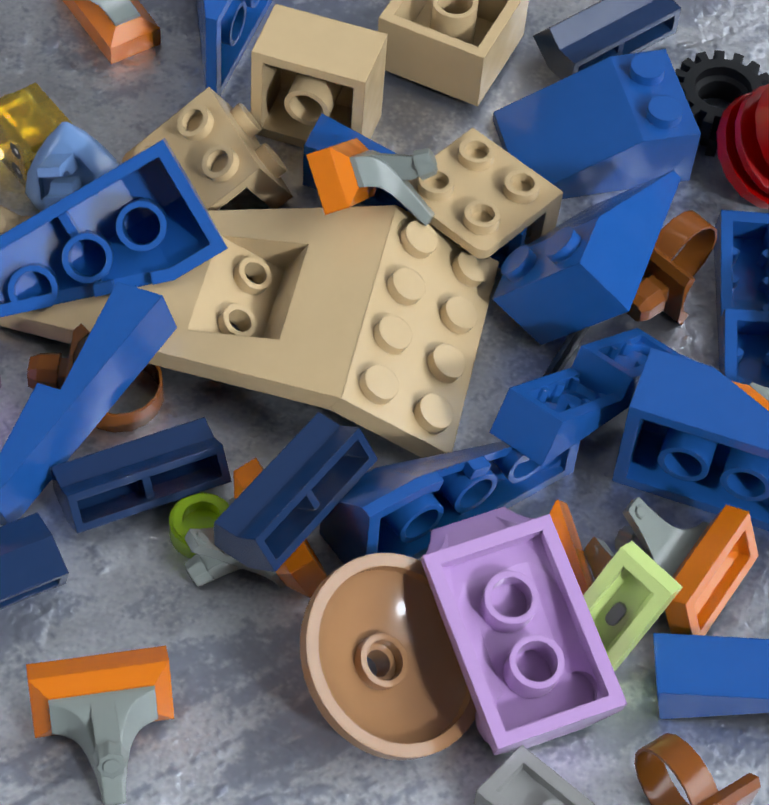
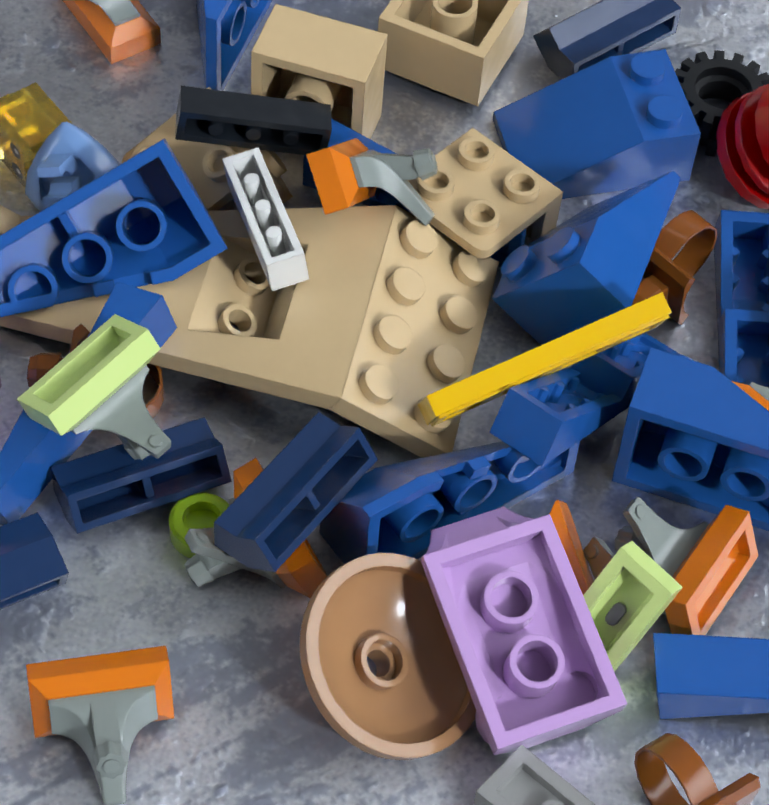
(102, 389): none -> yellowish green piece
(252, 121): none -> black piece
(265, 219): none -> white piece
(545, 359): none -> yellow tile

